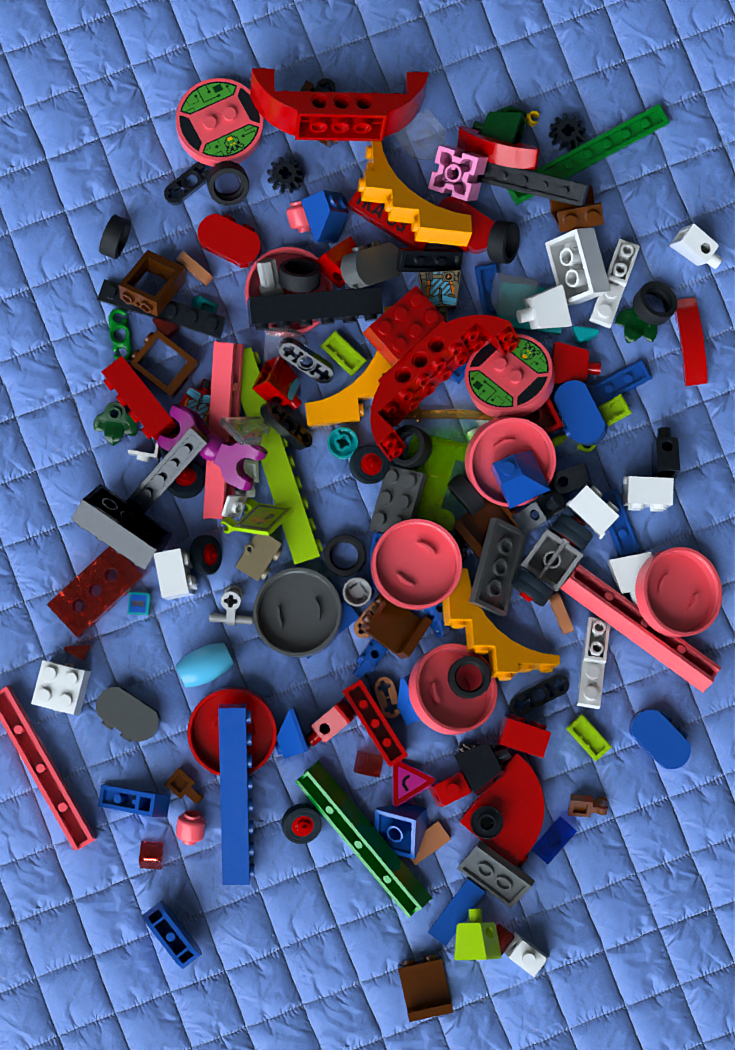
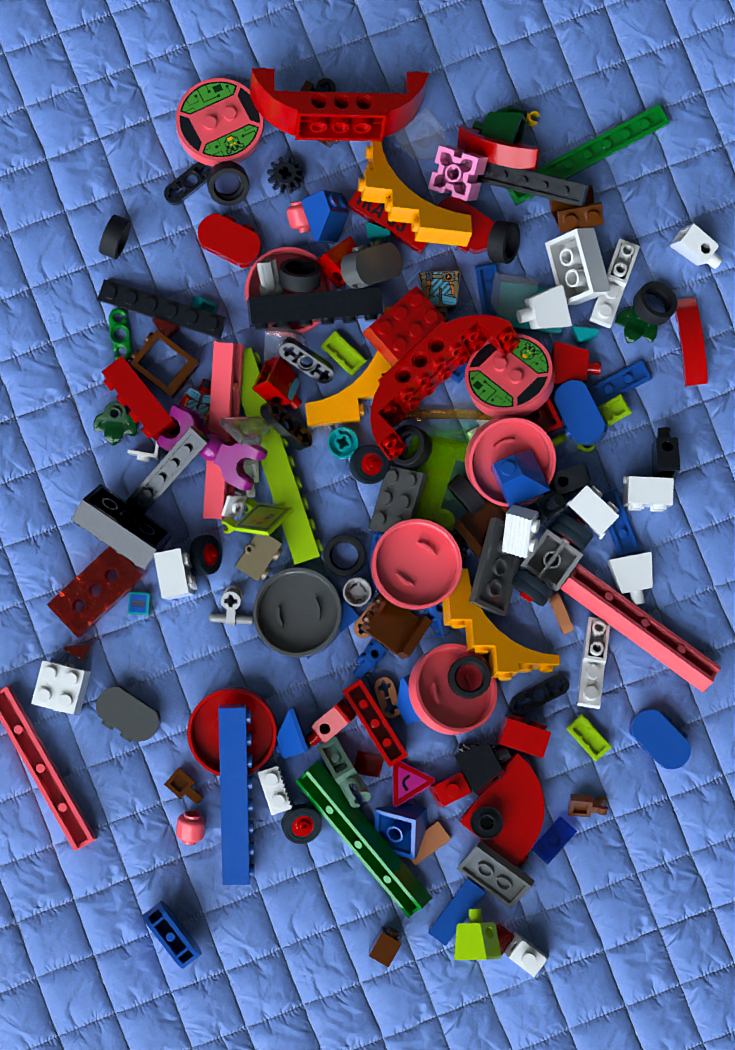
(134, 801): blue slope -> none
(151, 855): clear red slope -> none
(157, 265): reddish brown window -> none
(189, 482): black wheel -> none
(194, 268): nougat beam -> none
(204, 664): medium azure piece -> none
(275, 789): none -> white brick
(343, 770): none -> sand green plate
(376, 233): none -> teal slope
(385, 945): none -> reddish brown brick
(425, 987): reddish brown panel -> none
(428, 260): black plate -> none
(520, 531): none -> white brick
(573, 127): black gear -> none
(678, 592): coral piece -> none

